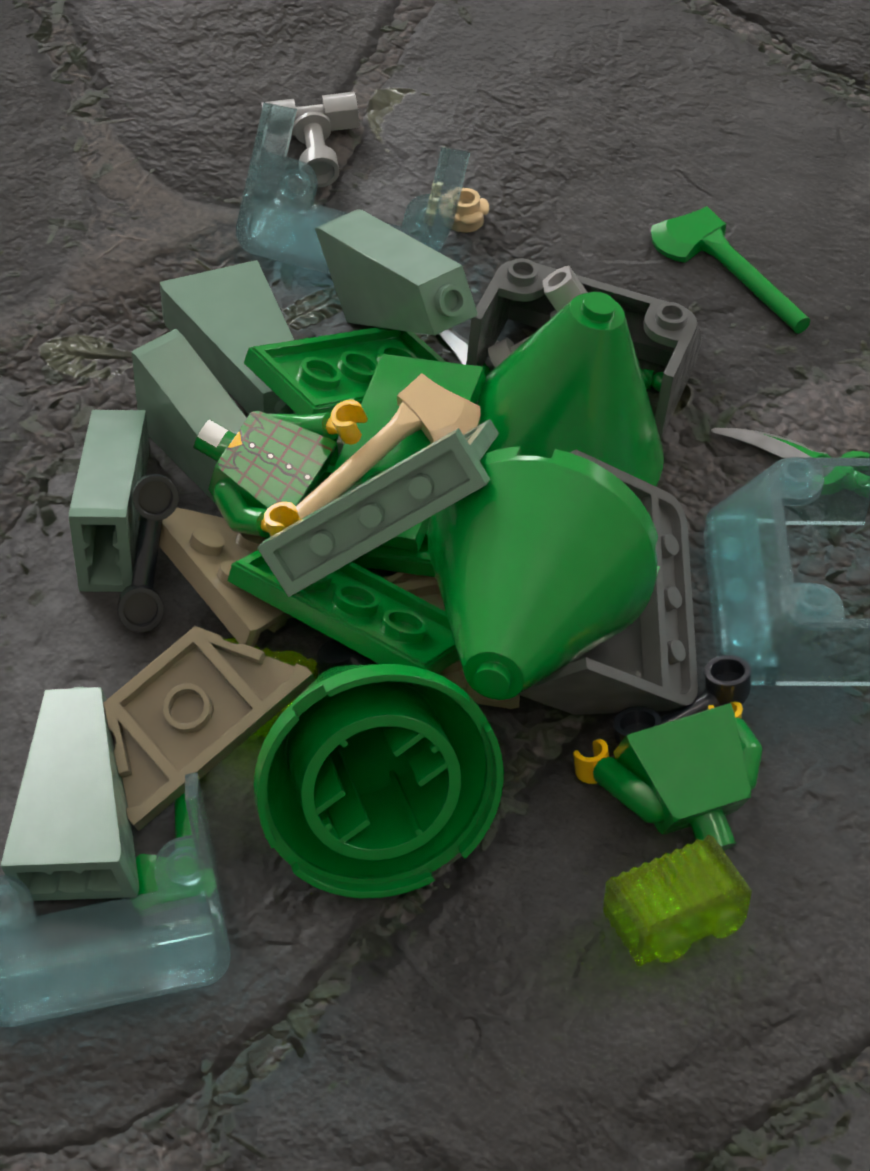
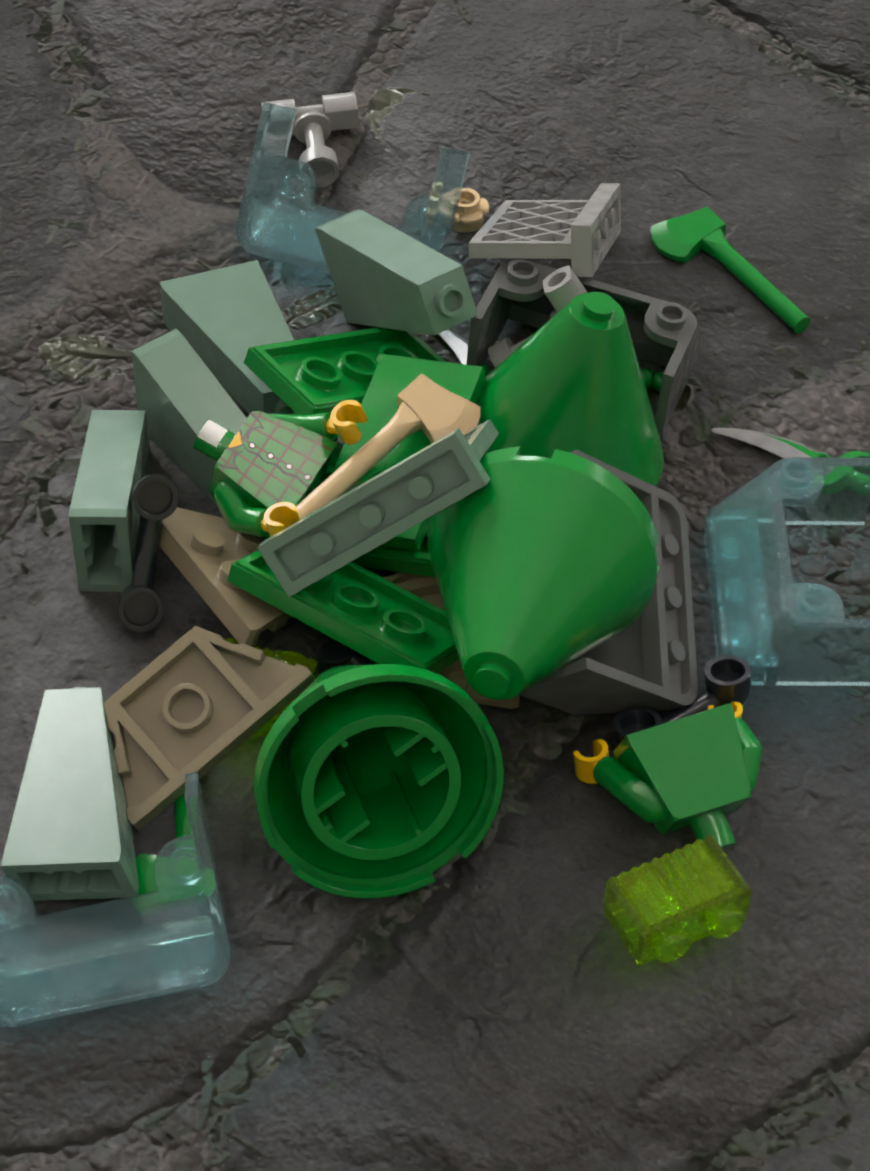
(553, 230): none -> light grey fence

